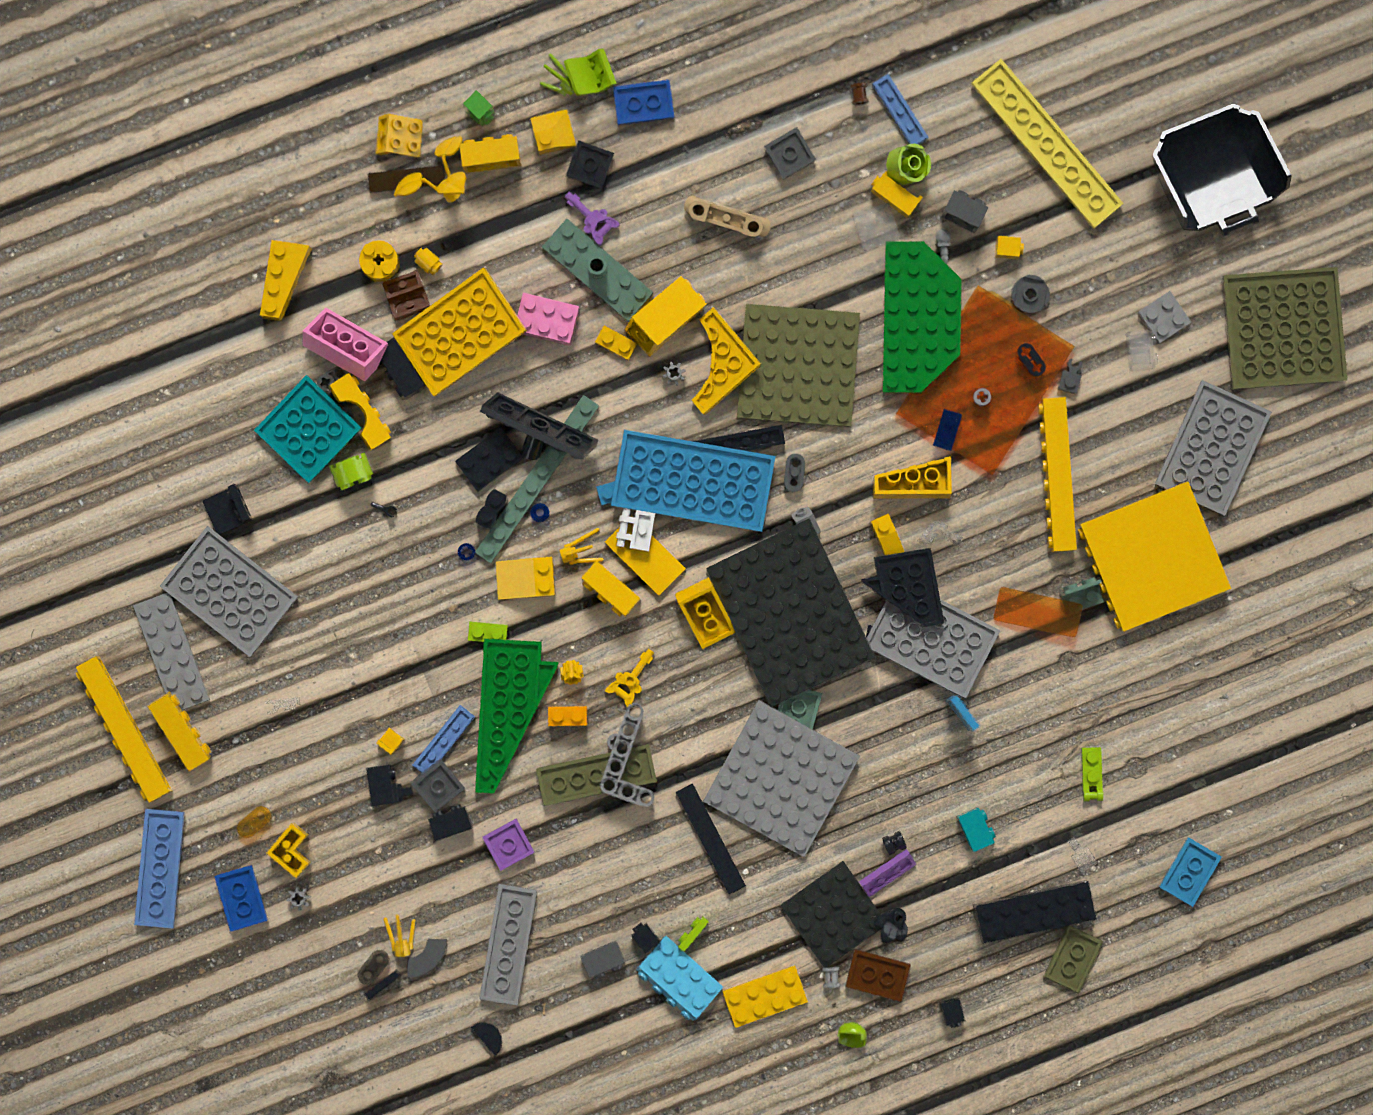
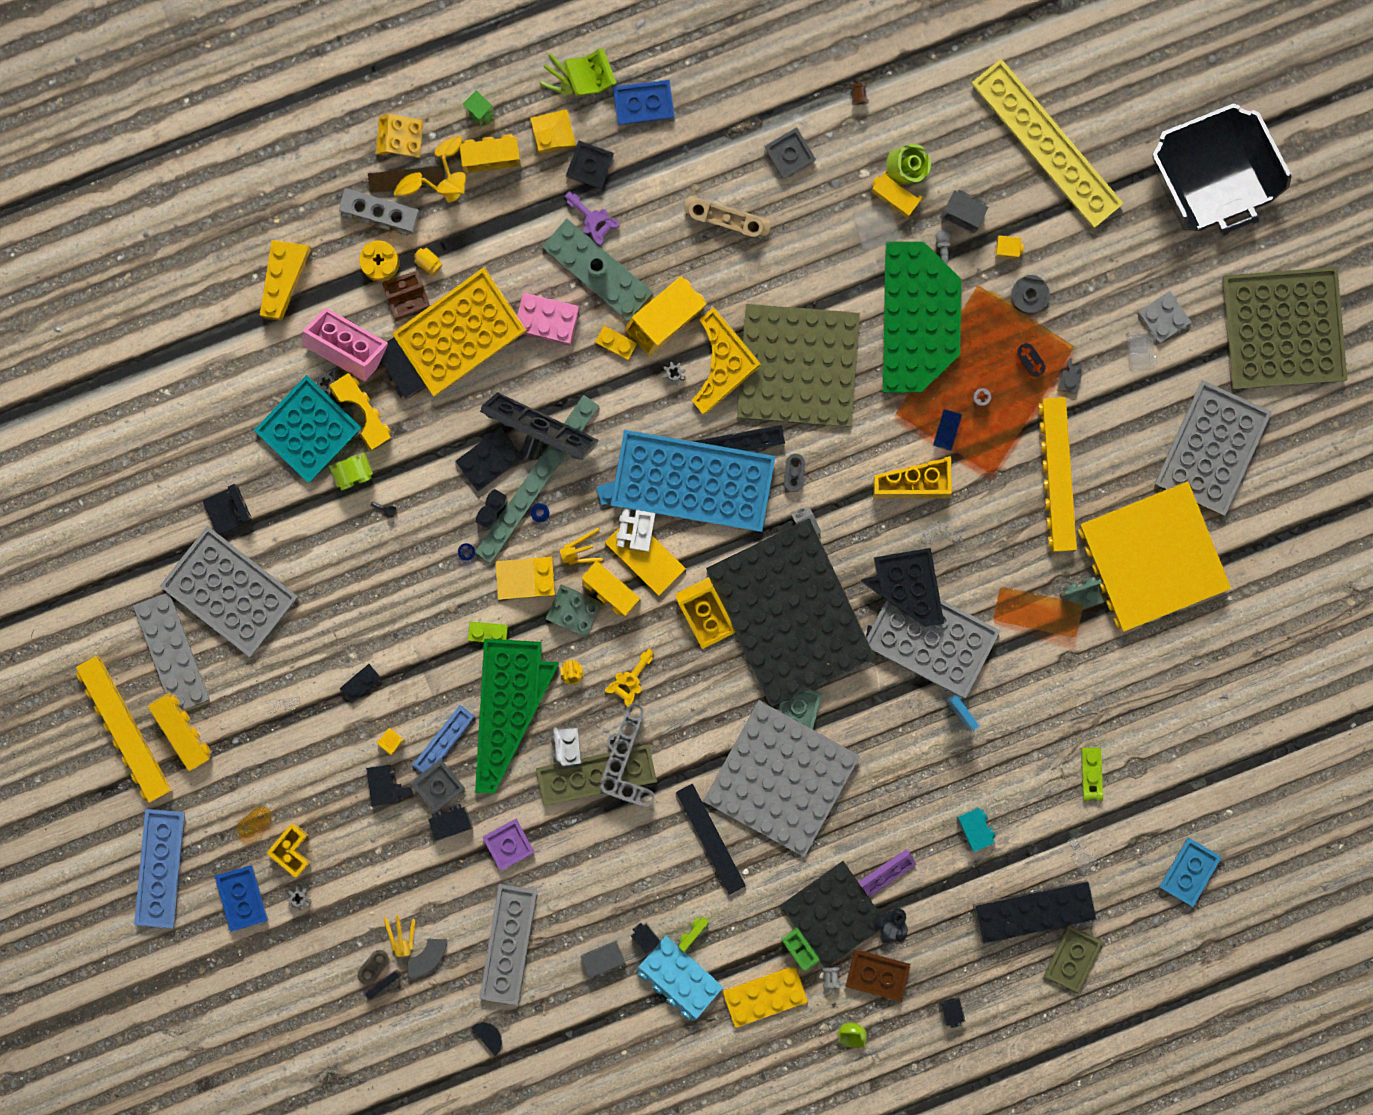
(352, 198): none -> light grey brick
(360, 683): none -> black plate
(567, 716): light orange brick -> none
(567, 748): none -> bracket
(573, 610): none -> sand green bracket
(800, 948): none -> bright green brick
(886, 535): yellow slope -> none
(898, 841): black wheel -> none
(900, 110): medium blue tile -> none

